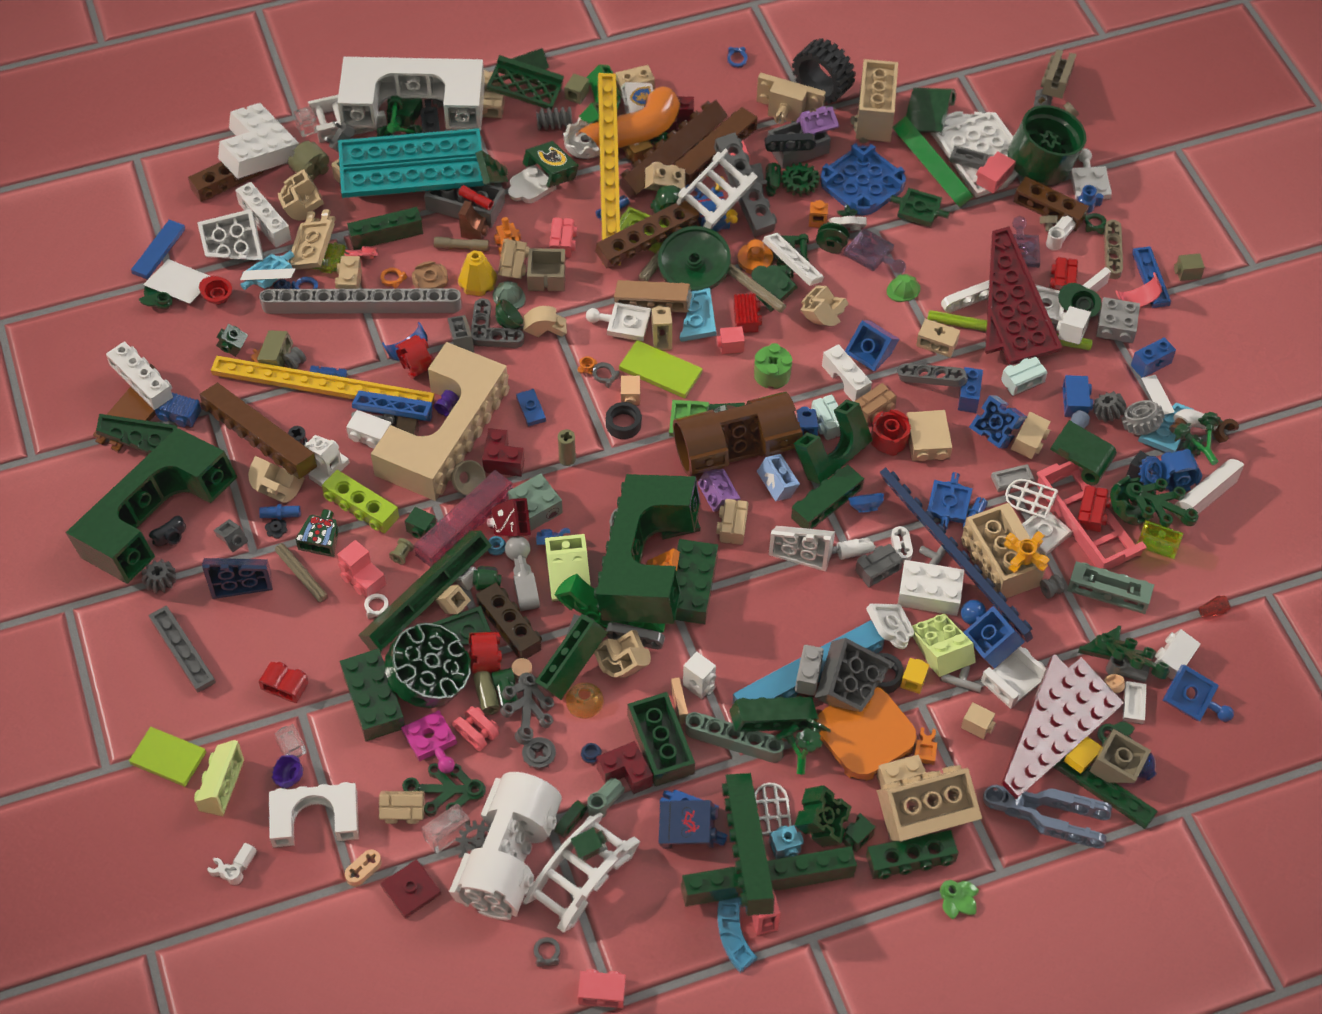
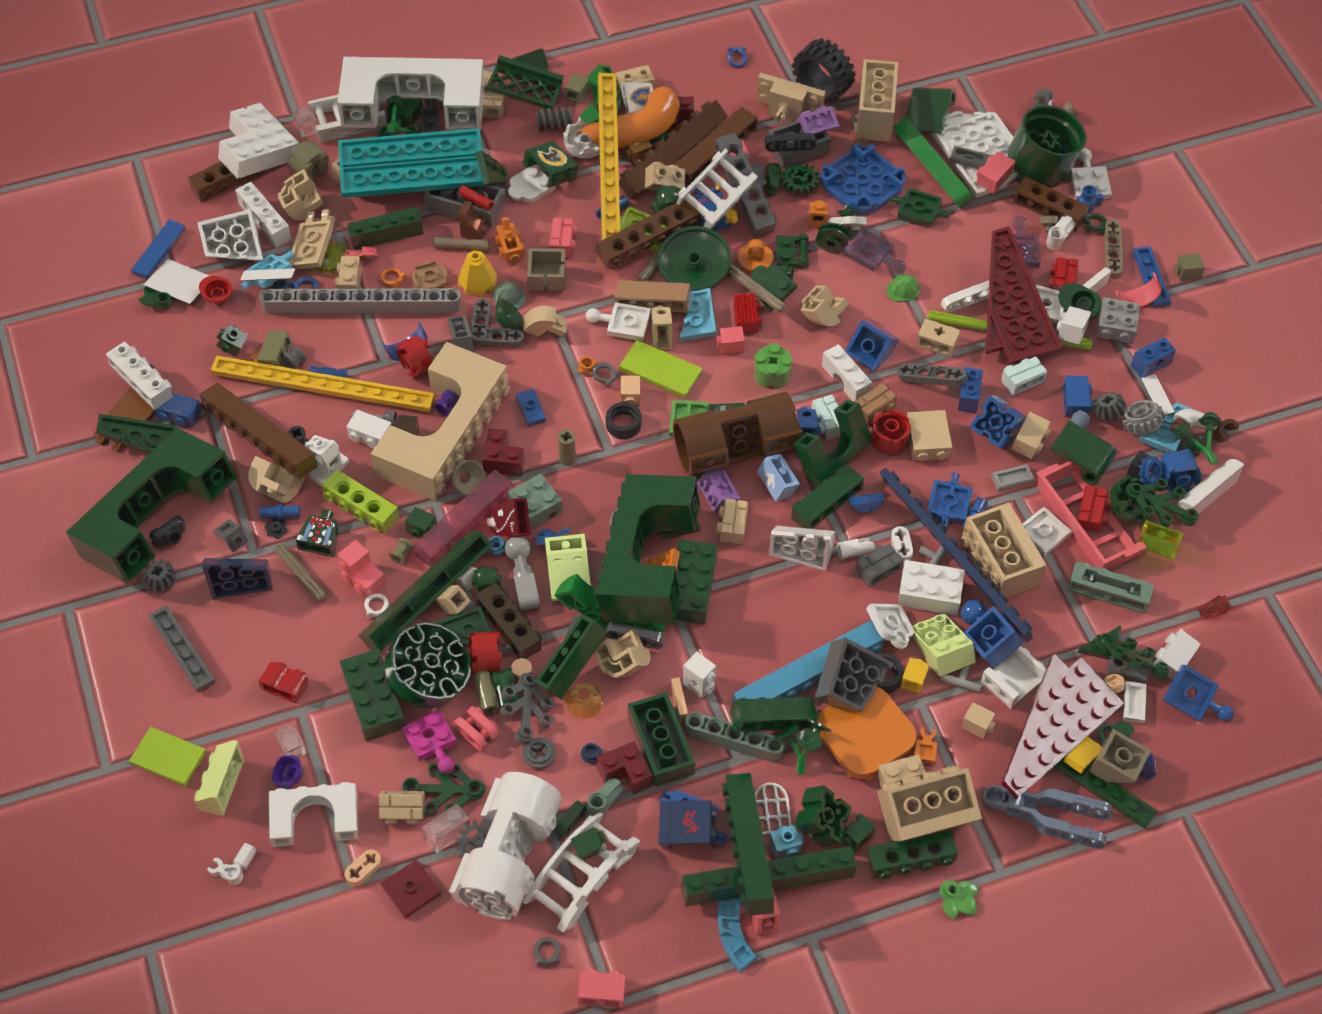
(343, 133): dark grey piece -> none
(393, 405): blue fence -> none
(513, 258): tan brick -> none
(793, 259): white tile -> none
(809, 670): light grey brick -> none
(1024, 558): light orange pin -> none
(1038, 494): white window -> none
(1052, 586): dark grey wheel -> none
(1057, 74): dark tan brick -> none

